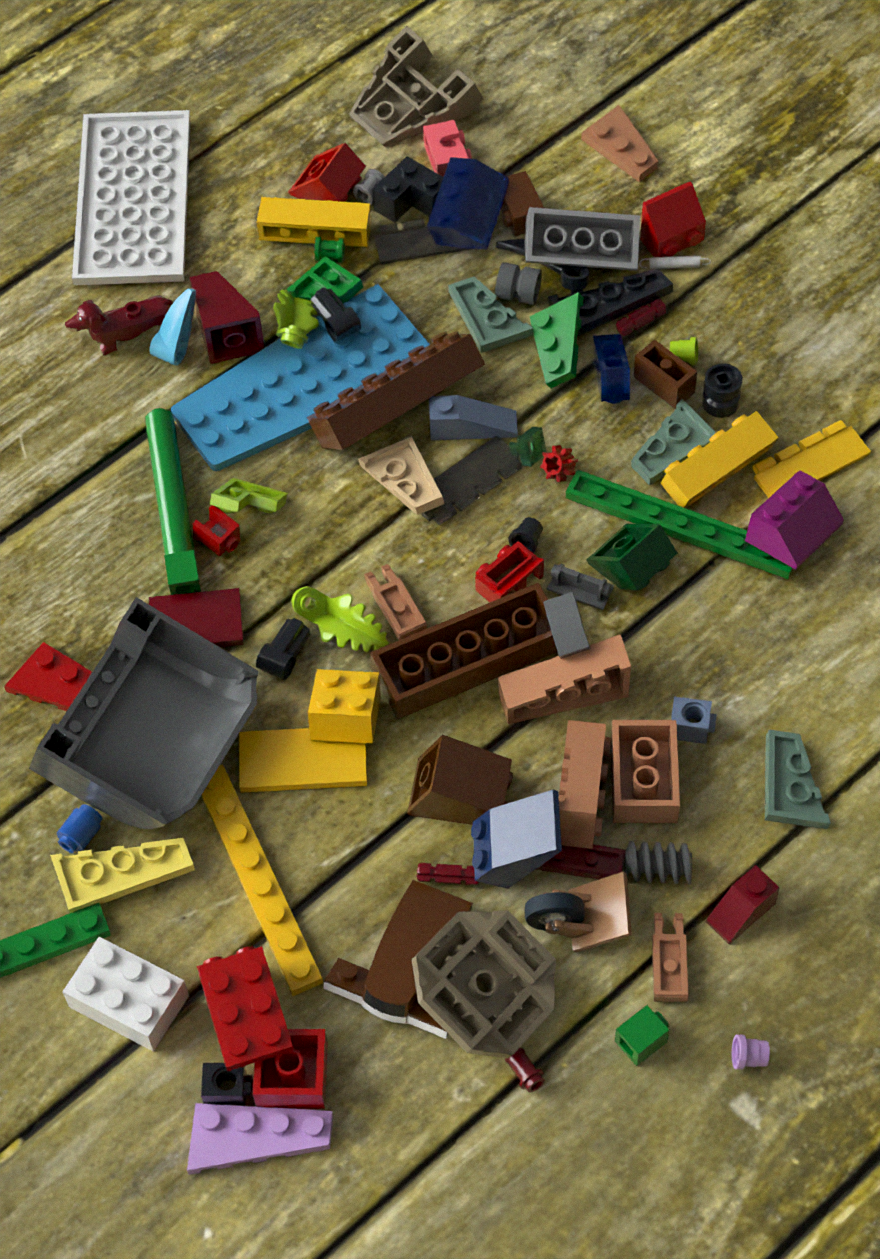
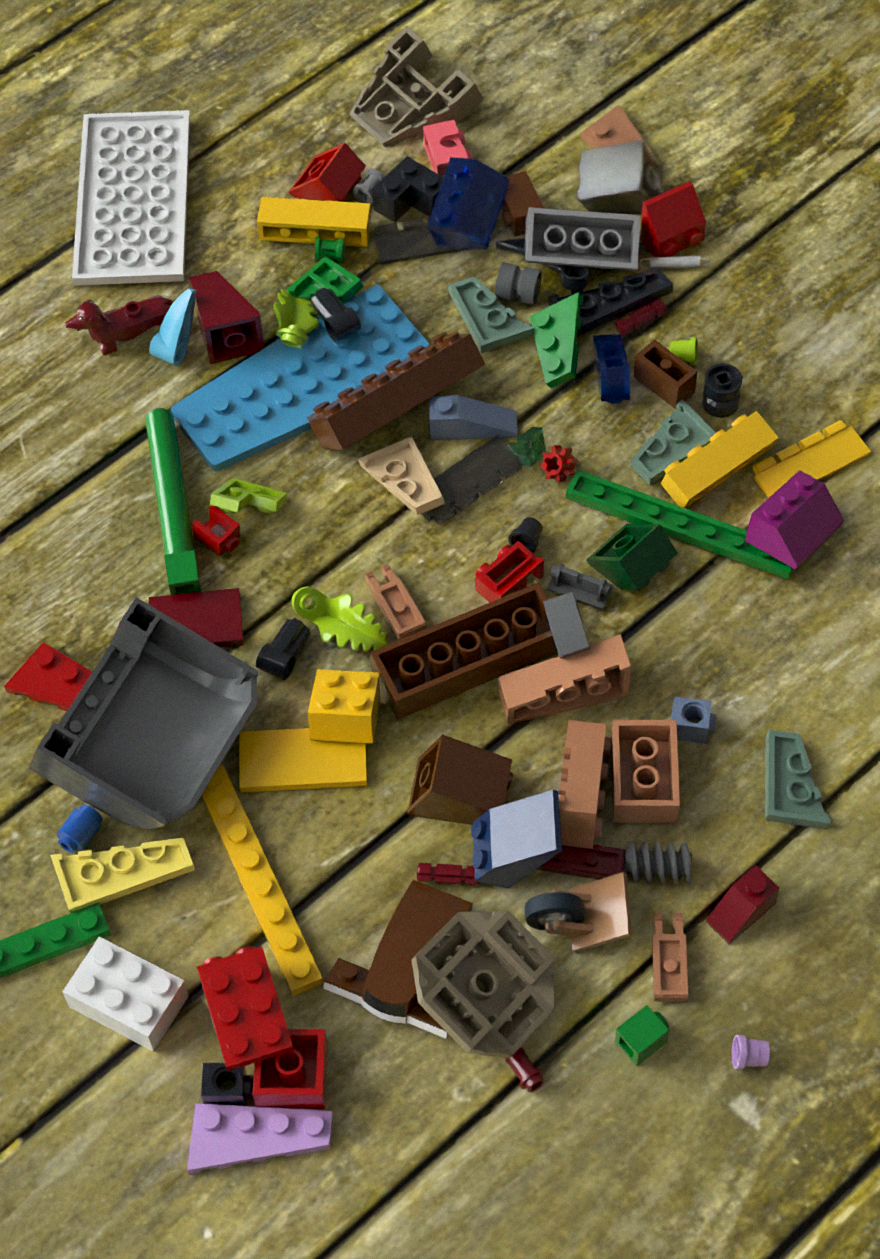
(619, 178): none -> clear smoke slope

